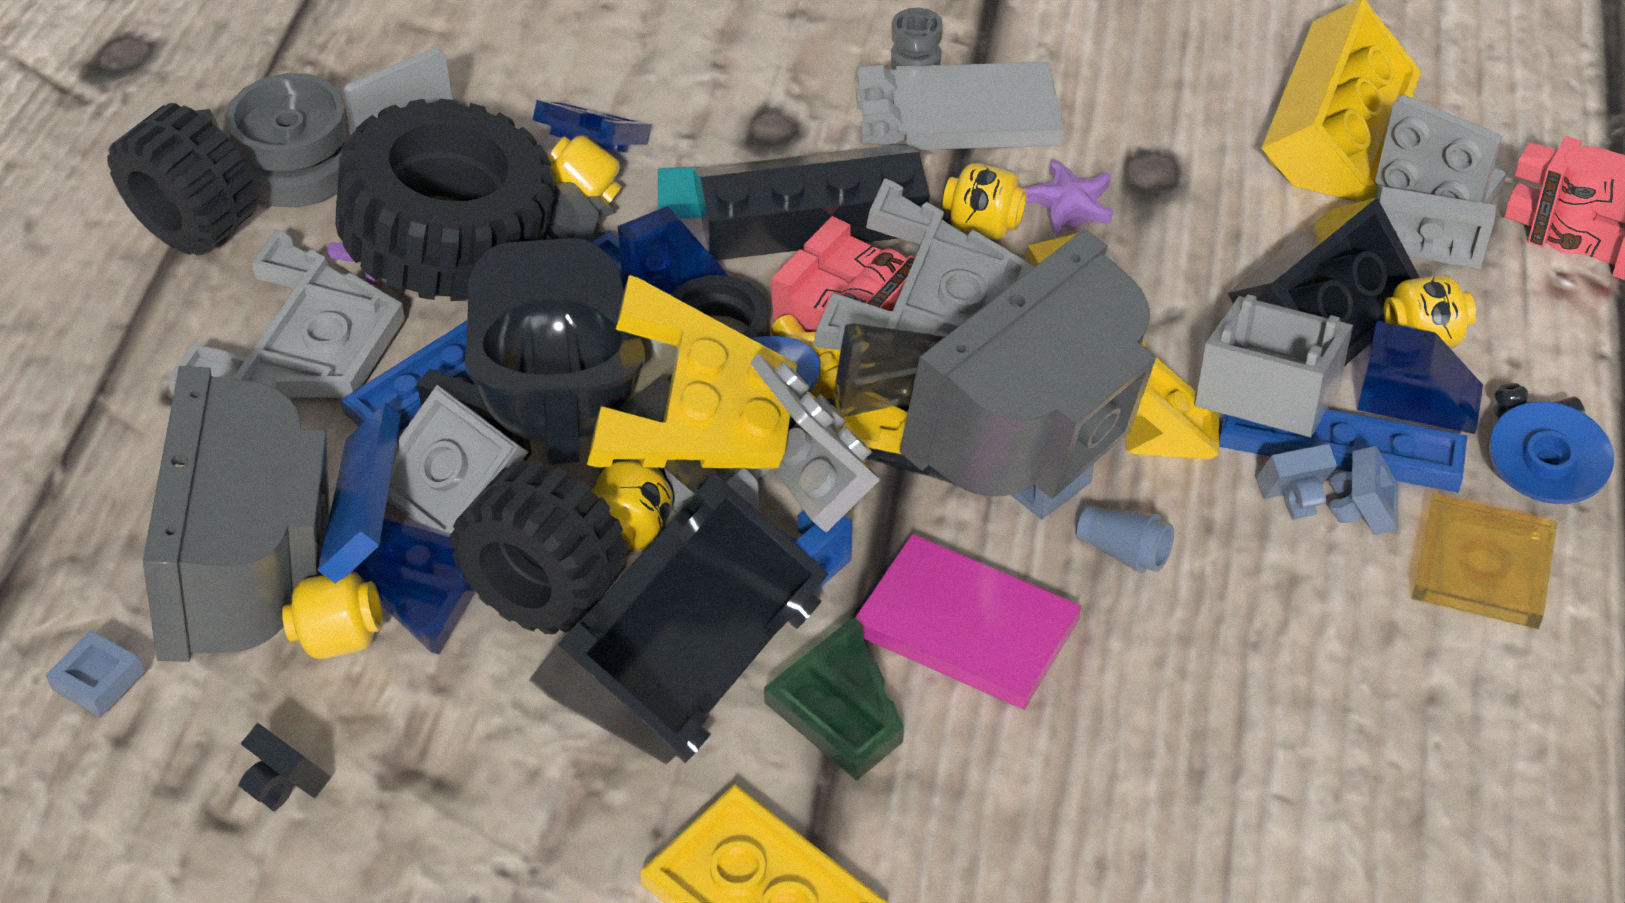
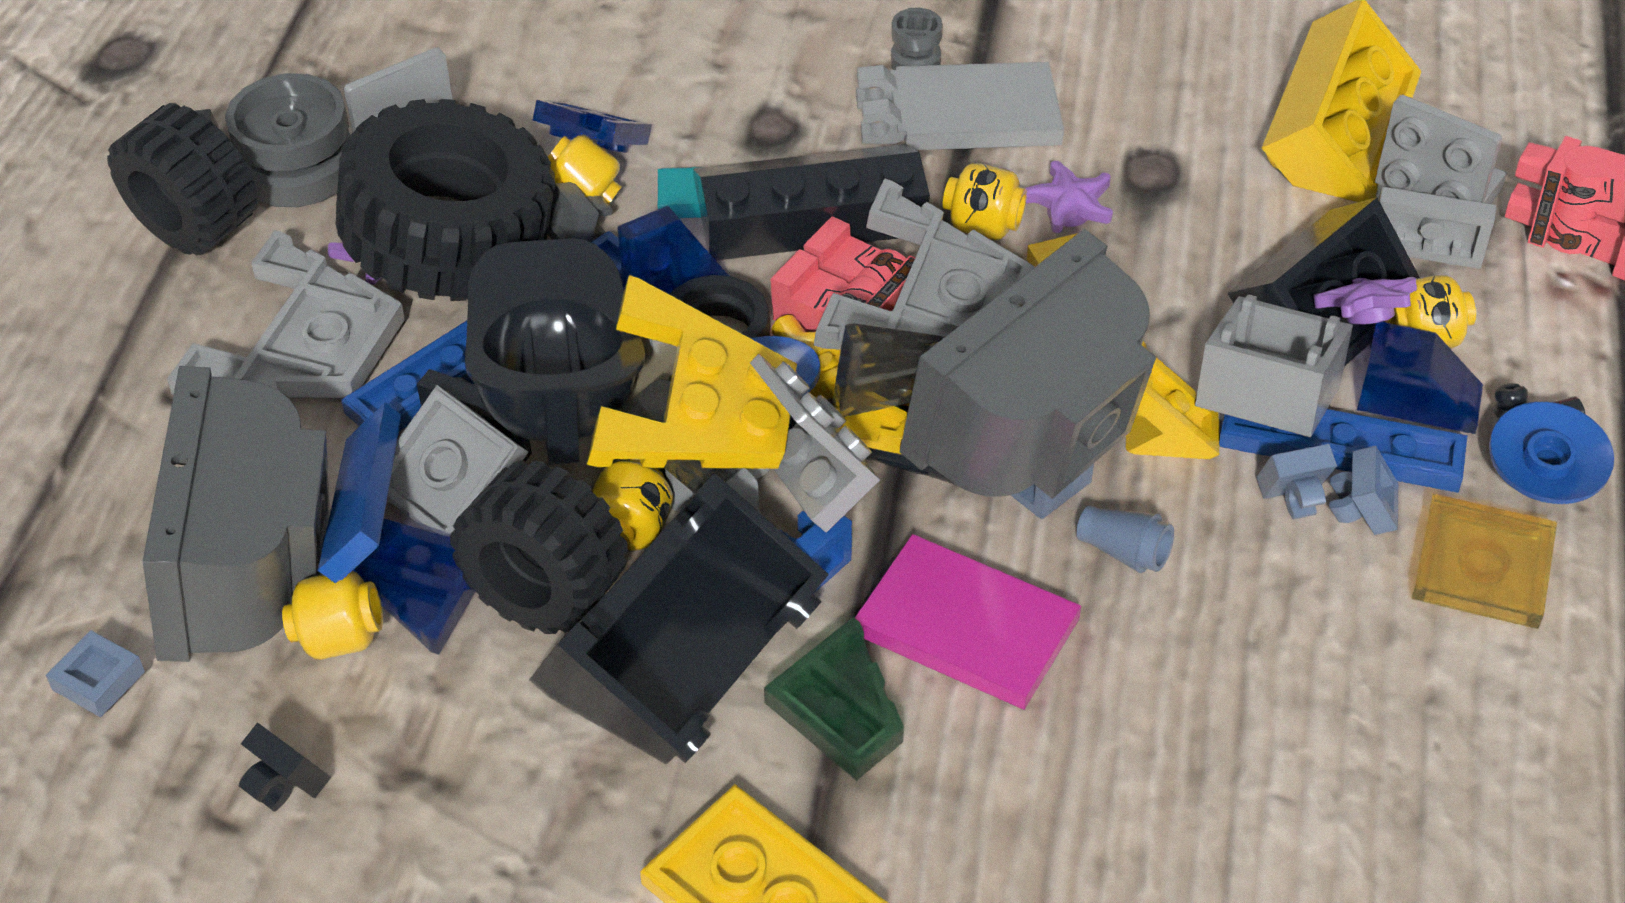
(1368, 300): none -> medium lavender animal

